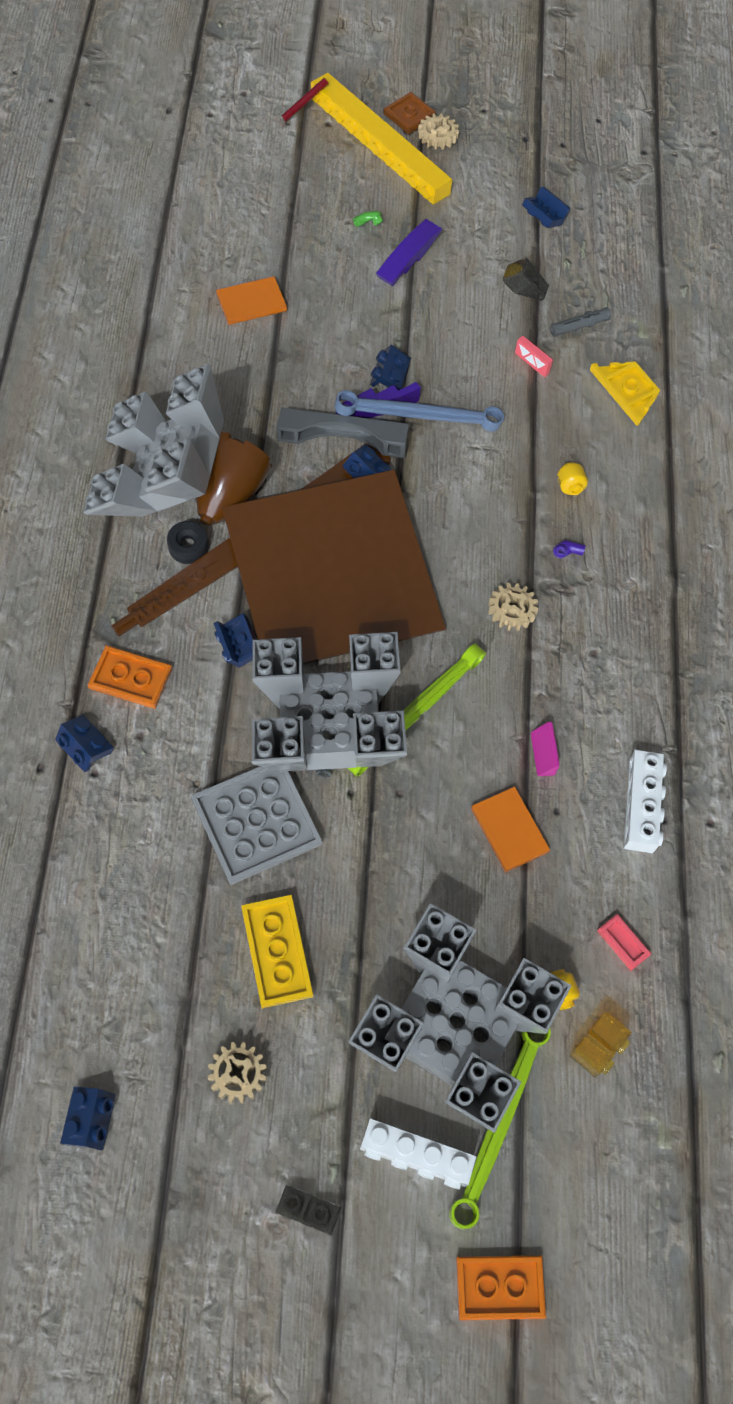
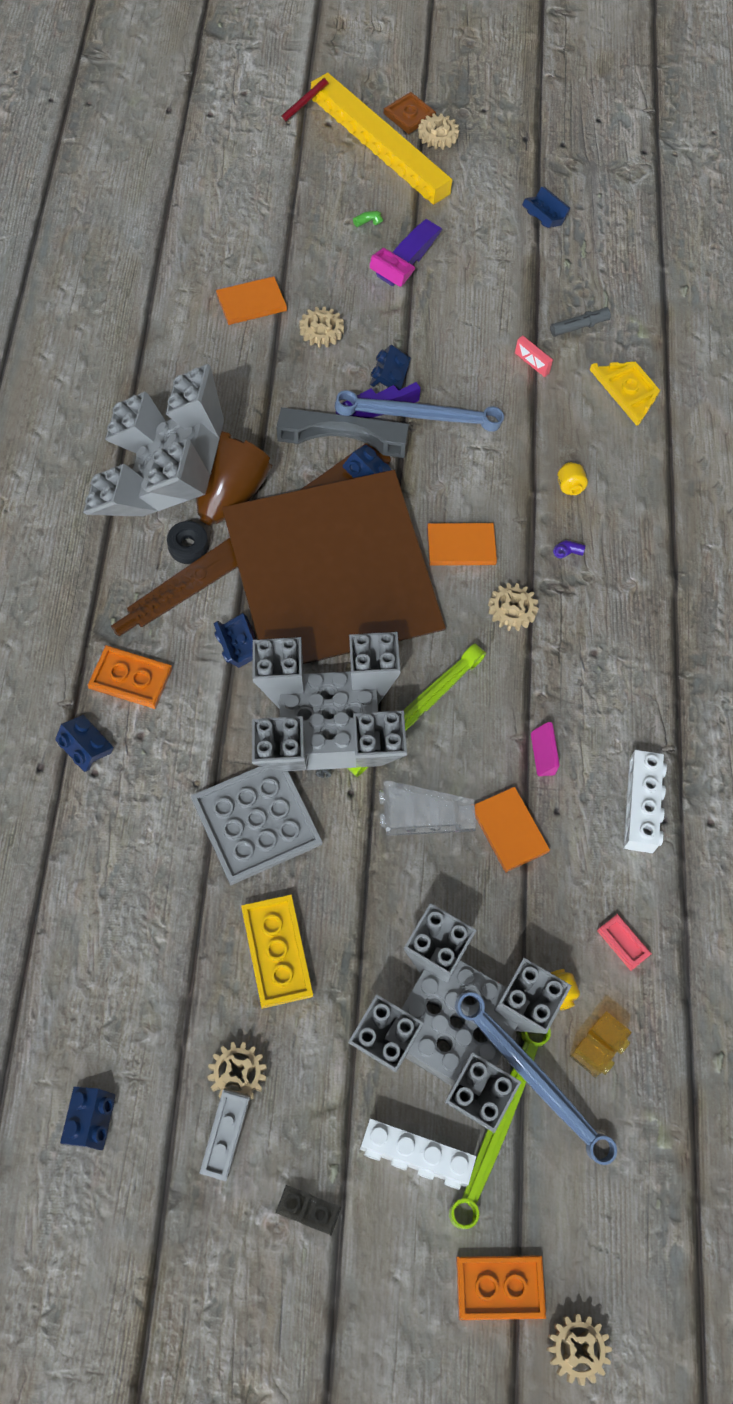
(224, 1134): none -> light grey tile
(321, 327): none -> tan gear
(391, 266): none -> dark pink slope
(424, 811): none -> clear slope
(461, 544): none -> orange tile
(525, 280): clear smoke slope -> none
(537, 1079): none -> sand blue piece
(571, 1360): none -> tan gear

